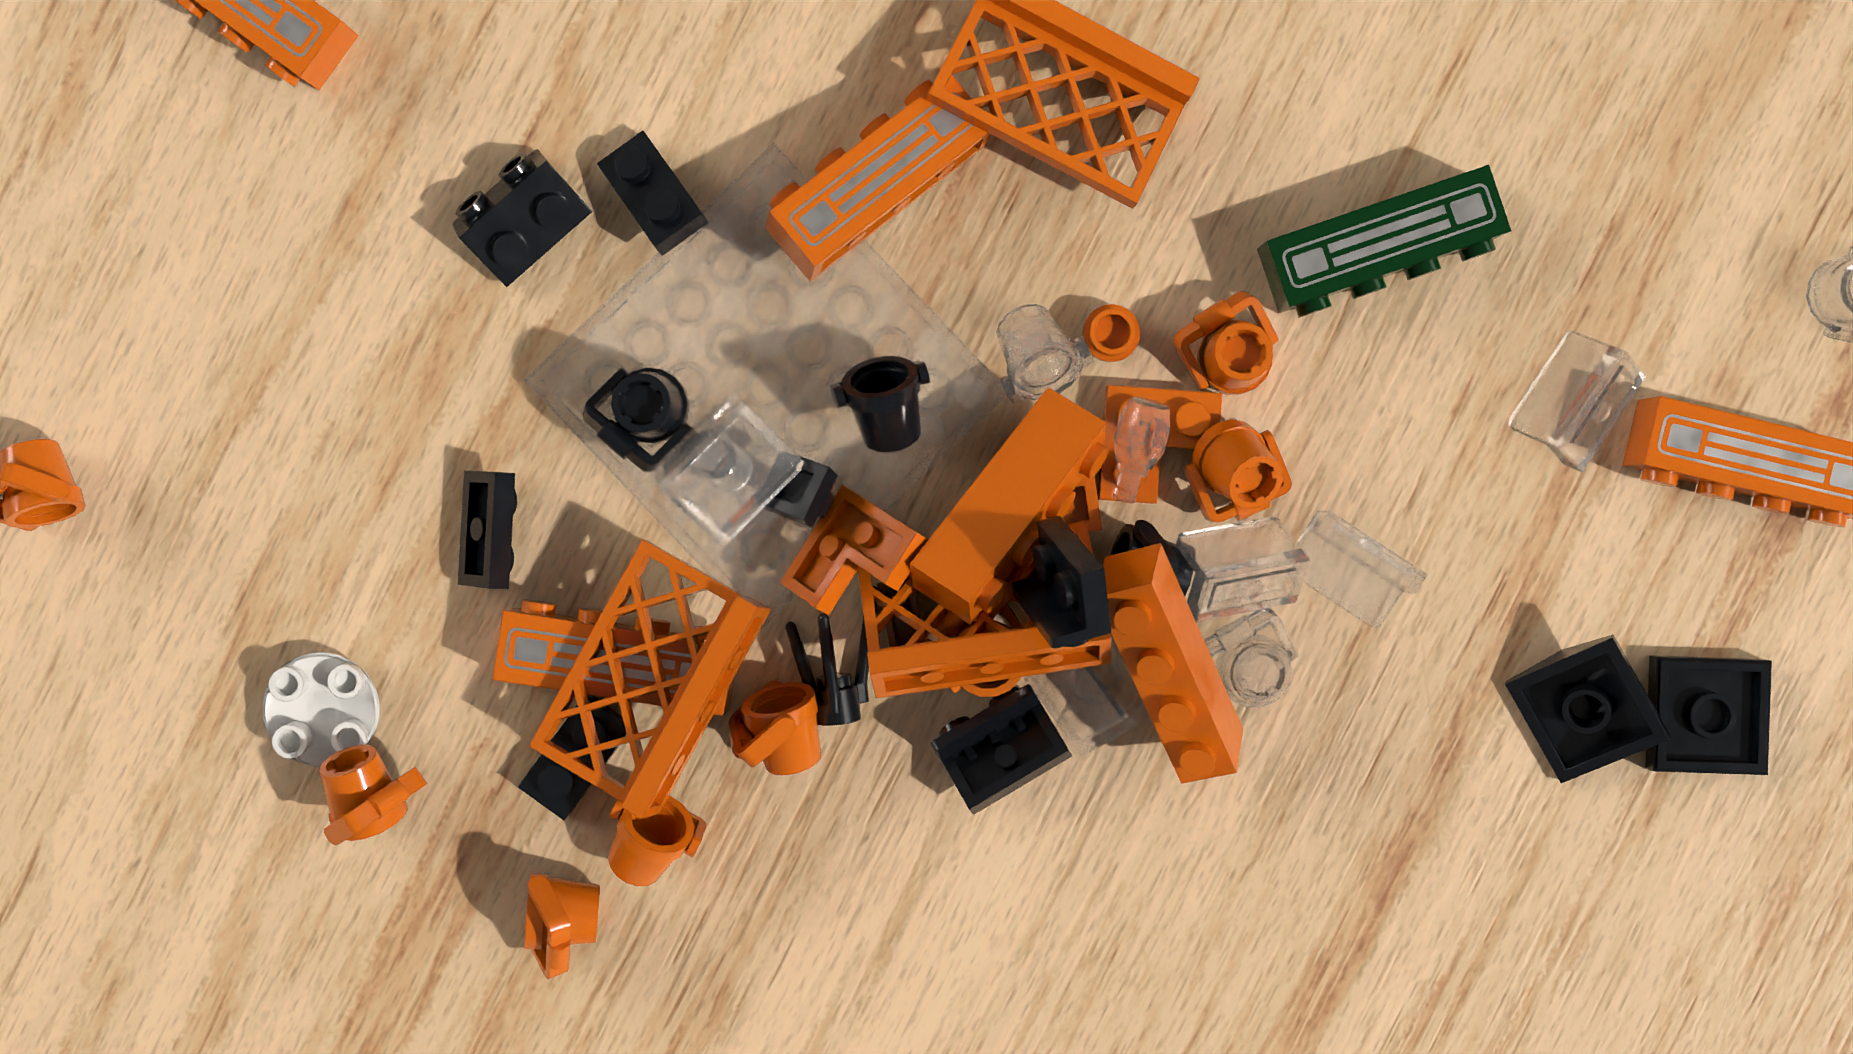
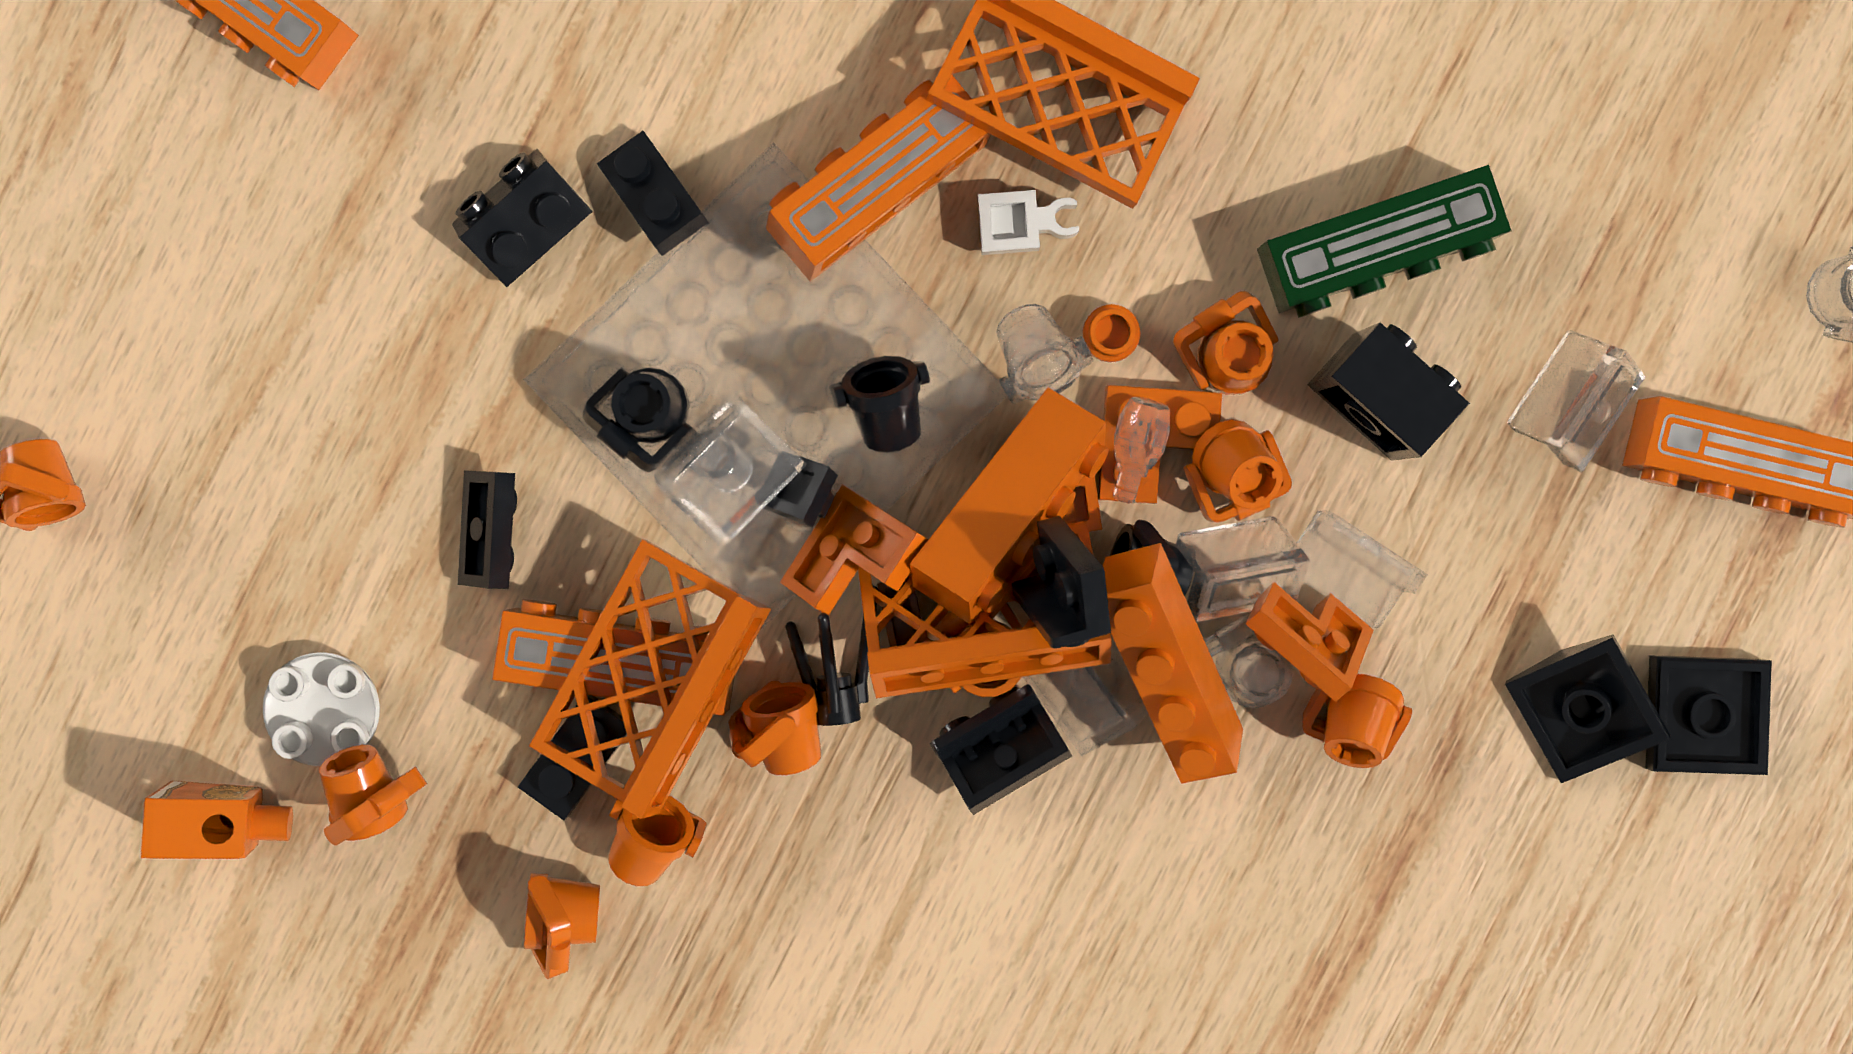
(188, 823): none -> orange torso
(1013, 221): none -> white plate
(1321, 645): none -> orange plate
(1361, 724): none -> orange piece
(1390, 391): none -> black brick

